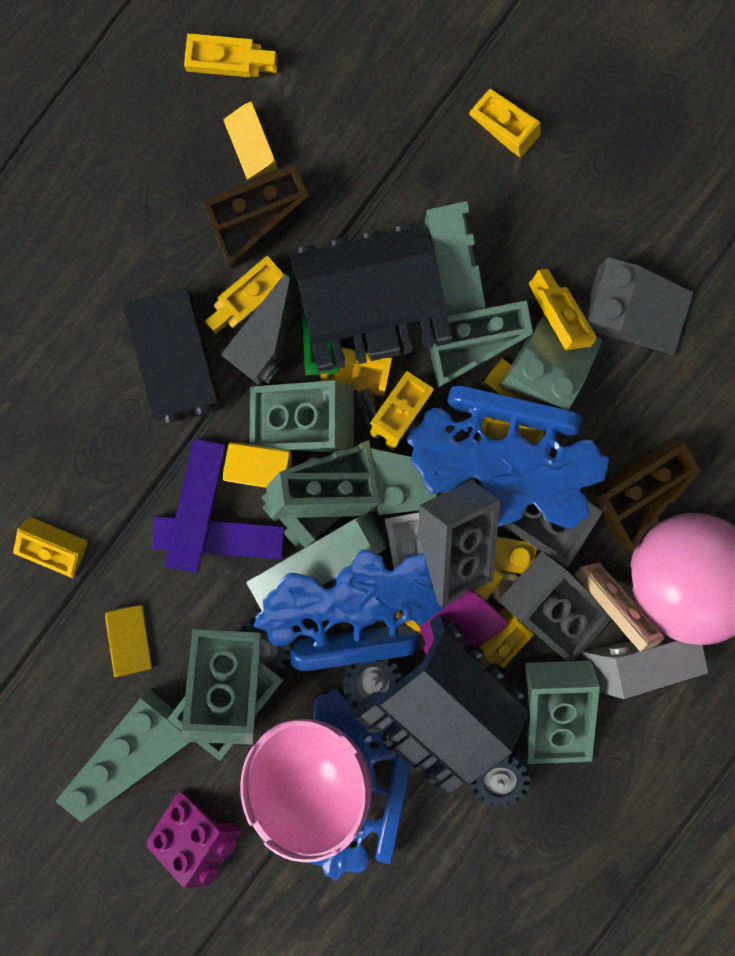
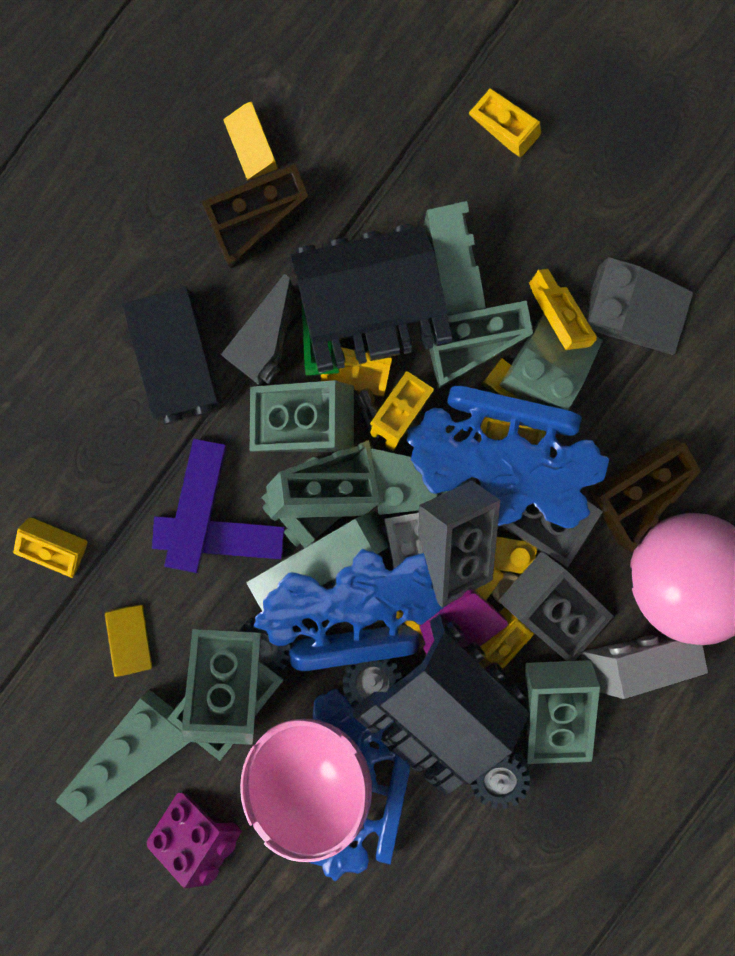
(227, 56): yellow hinge -> none
(244, 295): yellow hinge -> none
(254, 463): yellow slope -> none
(619, 606): tan tile -> none

